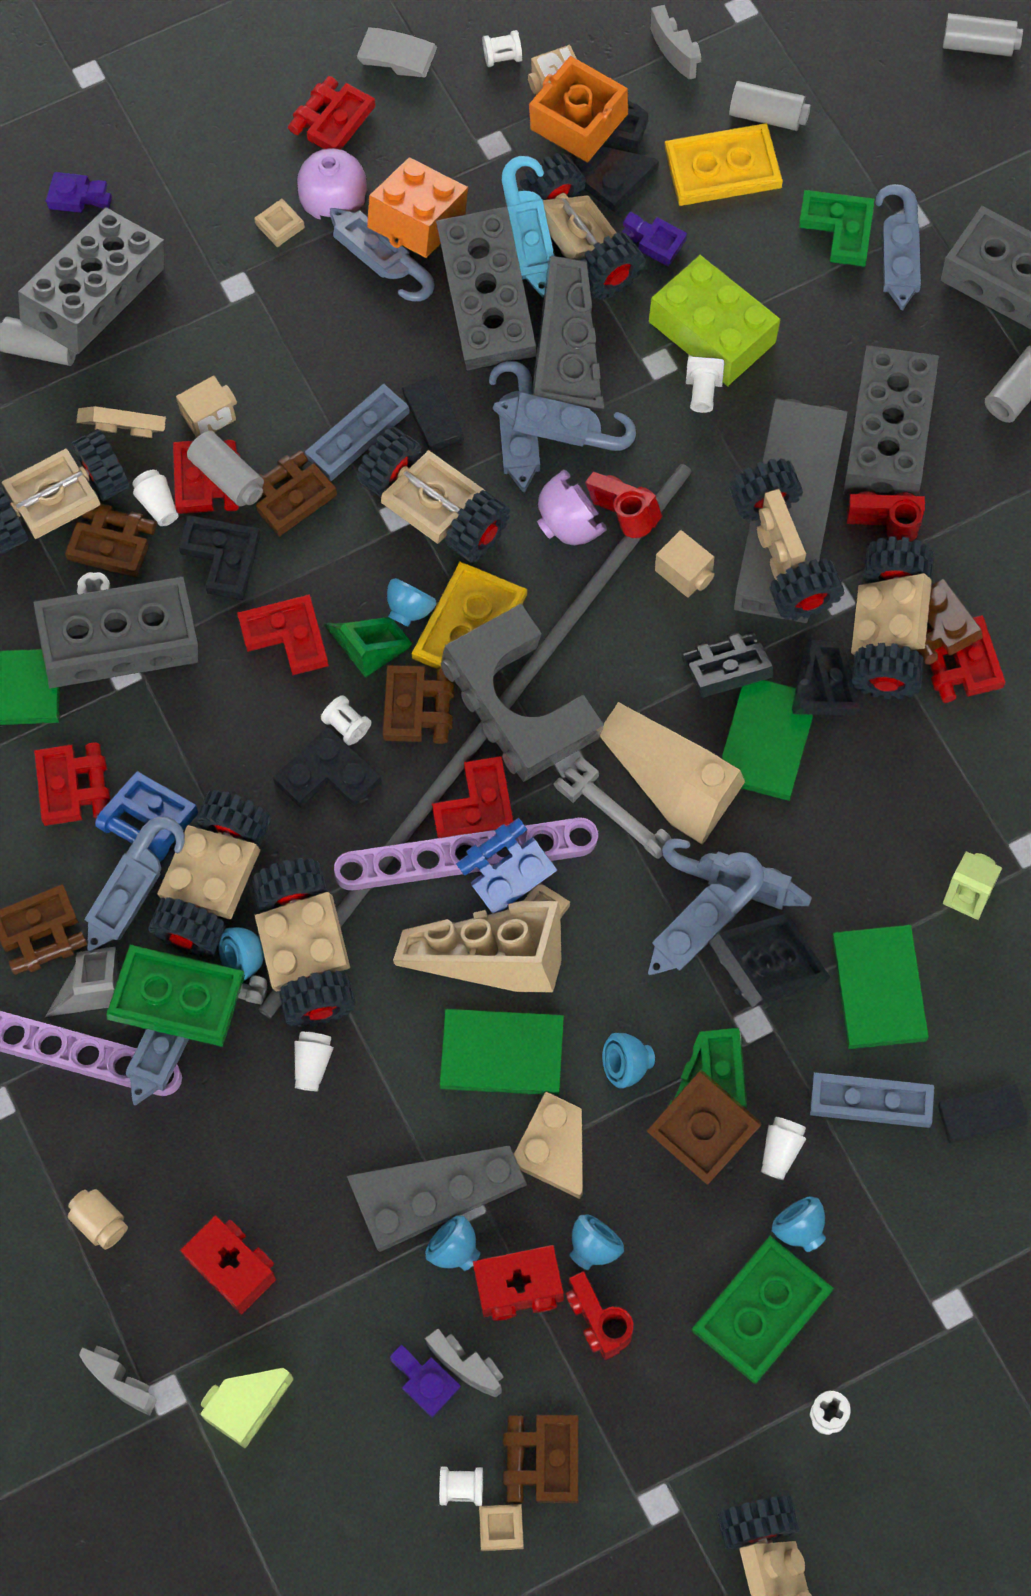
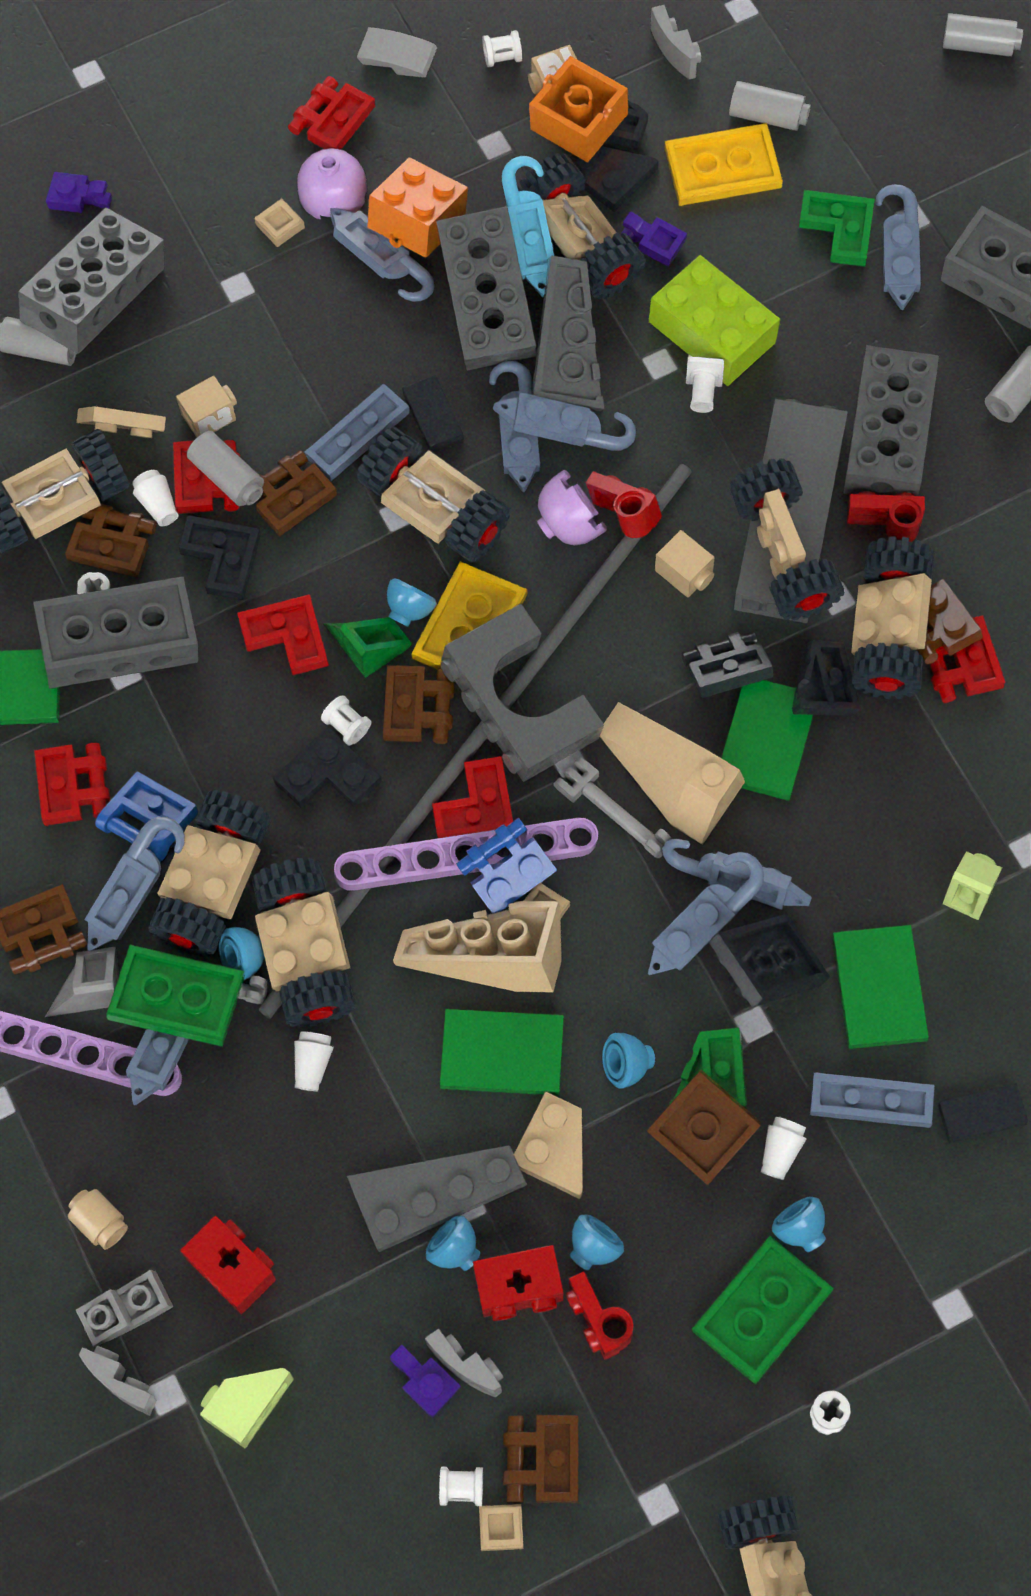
(124, 1308): none -> light grey slope

